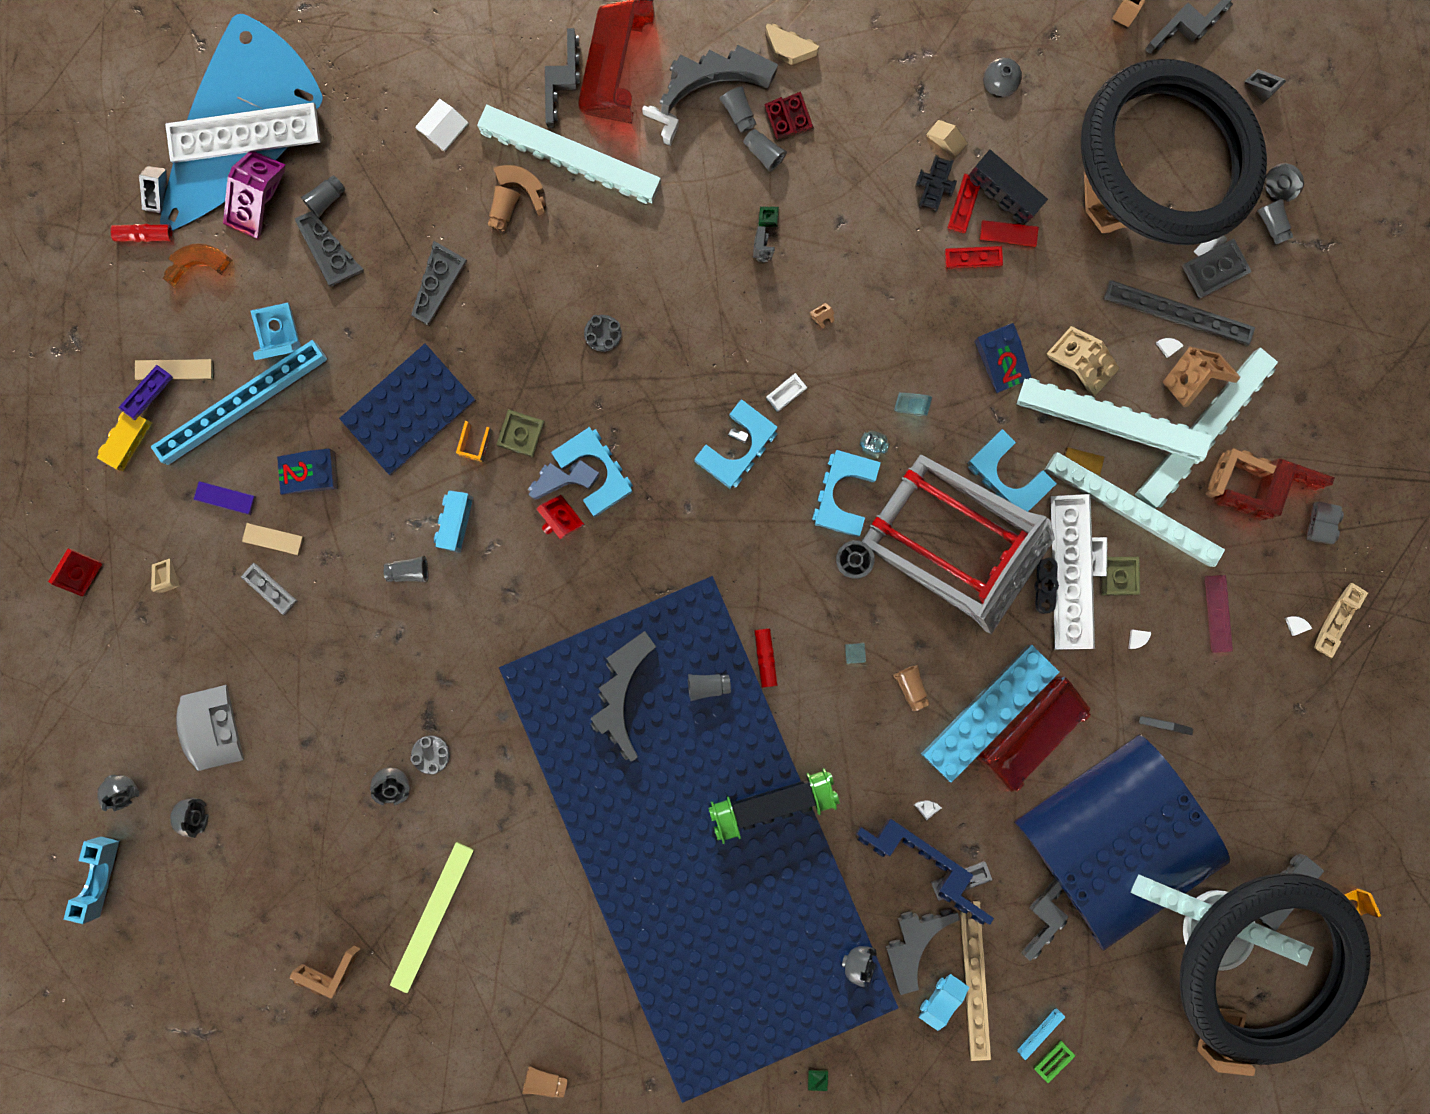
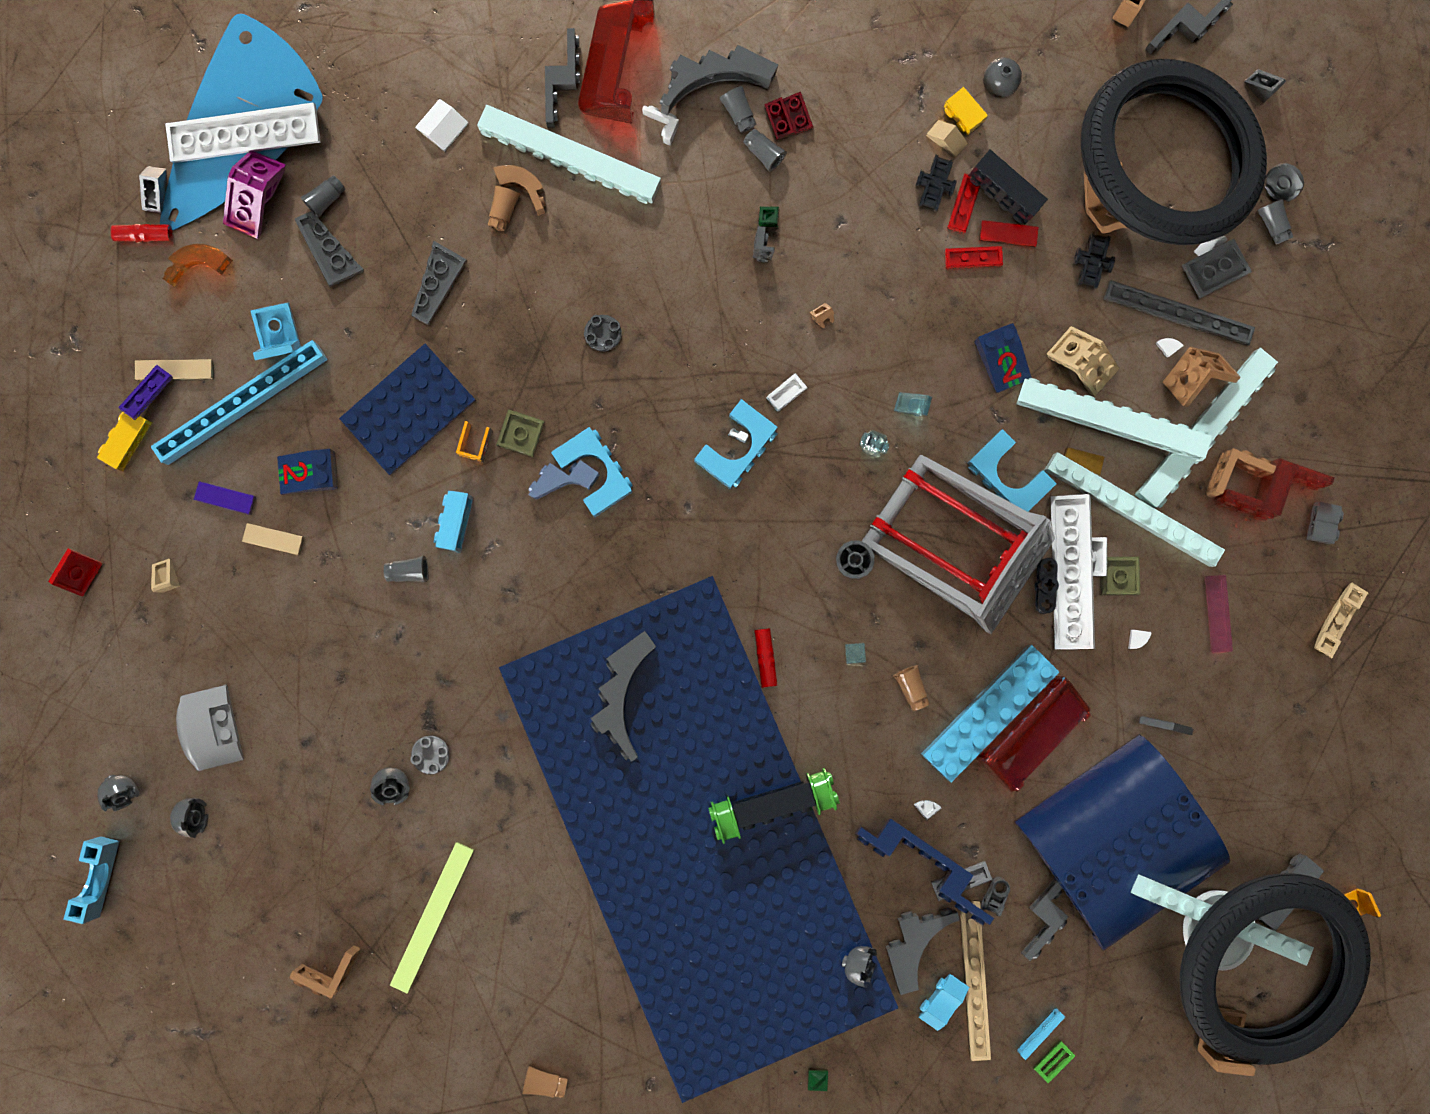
(269, 588): light grey tile -> none
(559, 517): red tile -> none
(708, 685): dark grey plant -> none
(789, 46): tan slope -> none
(843, 466): medium azure arch -> none
(965, 111): none -> yellow brick
(995, 897): none -> dark grey piece
(1094, 260): none -> black axle
(1297, 625): white tile -> none

